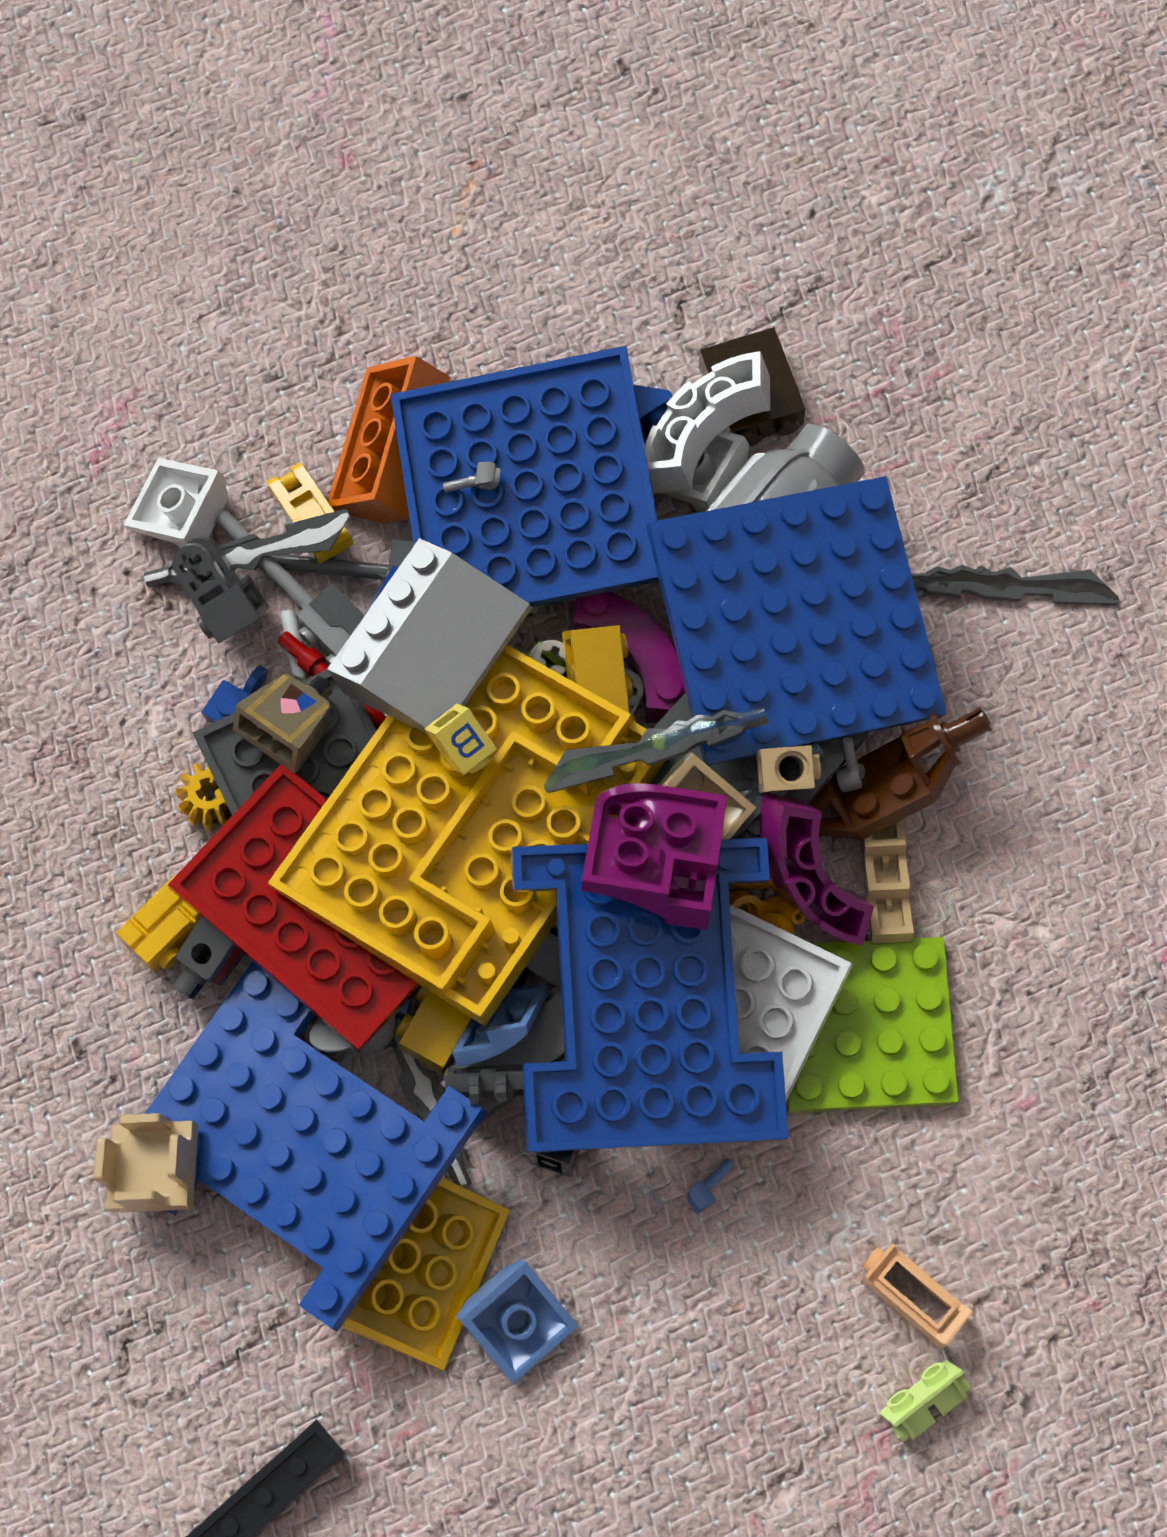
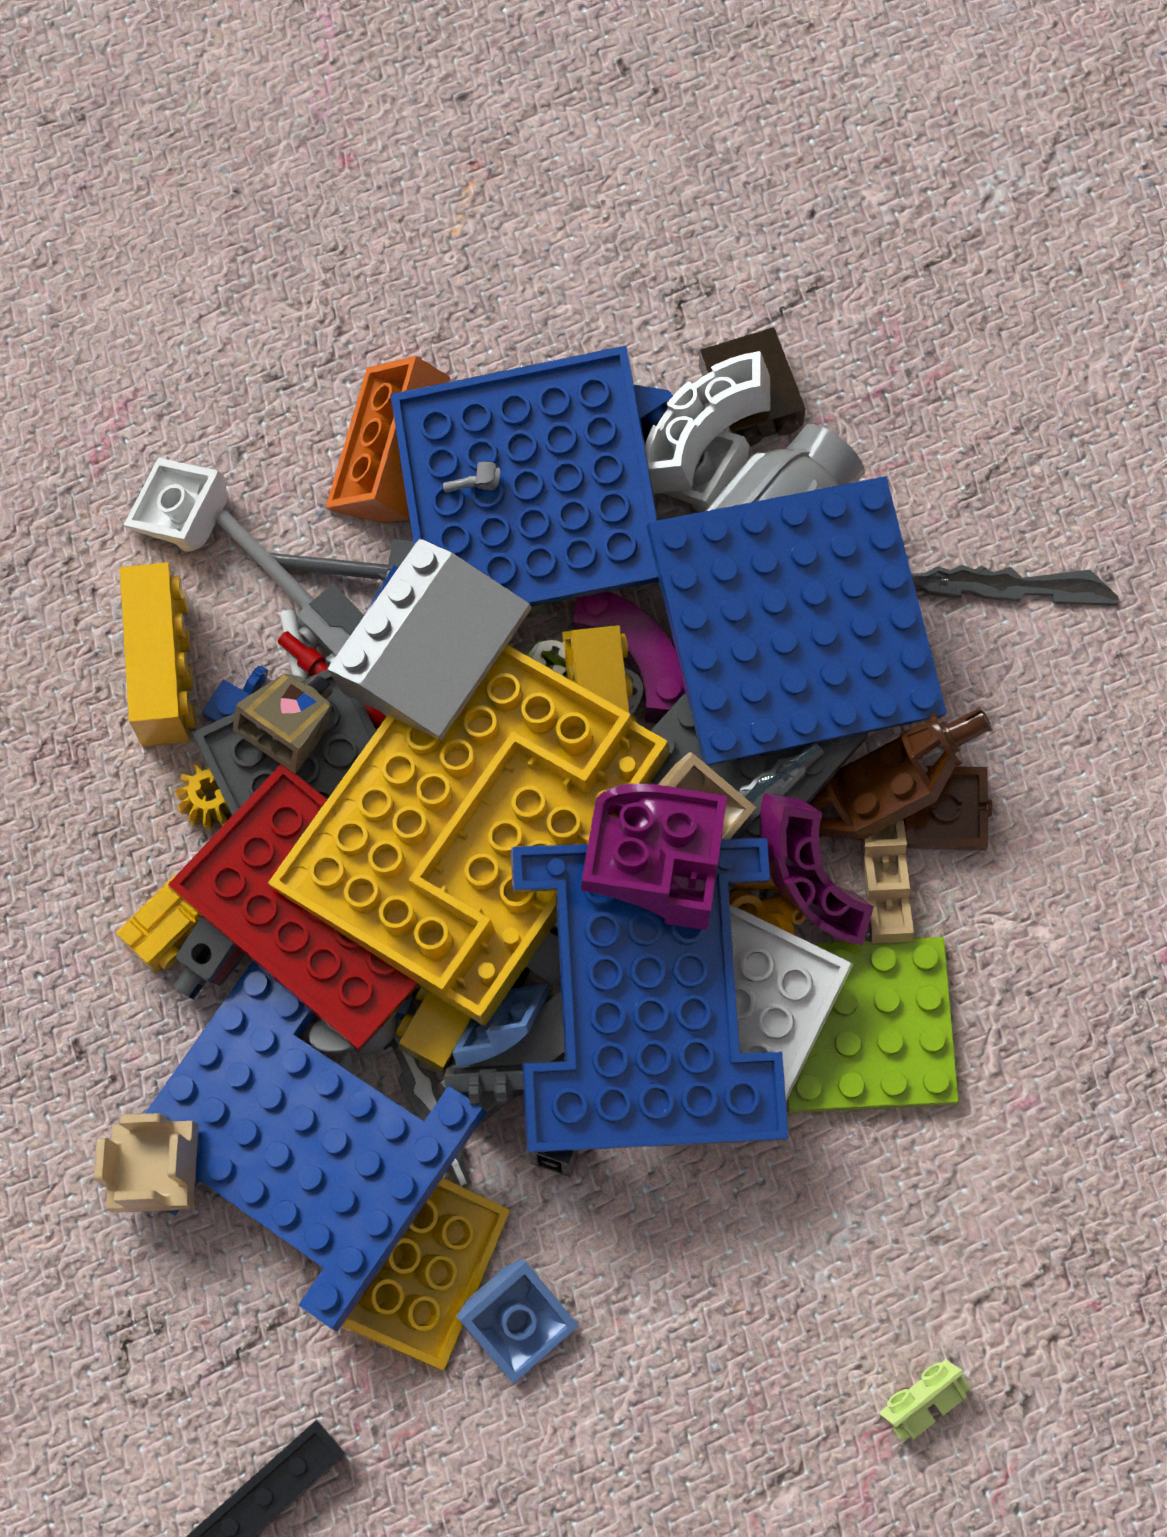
(156, 654): none -> yellow brick
(223, 600): dark grey brick -> none
(303, 536): sword -> none
(305, 504): yellow plate -> none
(461, 739): light yellow brick -> none
(655, 746): dark grey sword -> none
(700, 1194): medium blue hand -> none
(768, 768): tan brick -> none
(850, 777): light grey hand -> none
(940, 1334): light nougat window -> none
(957, 817): none -> reddish brown plate

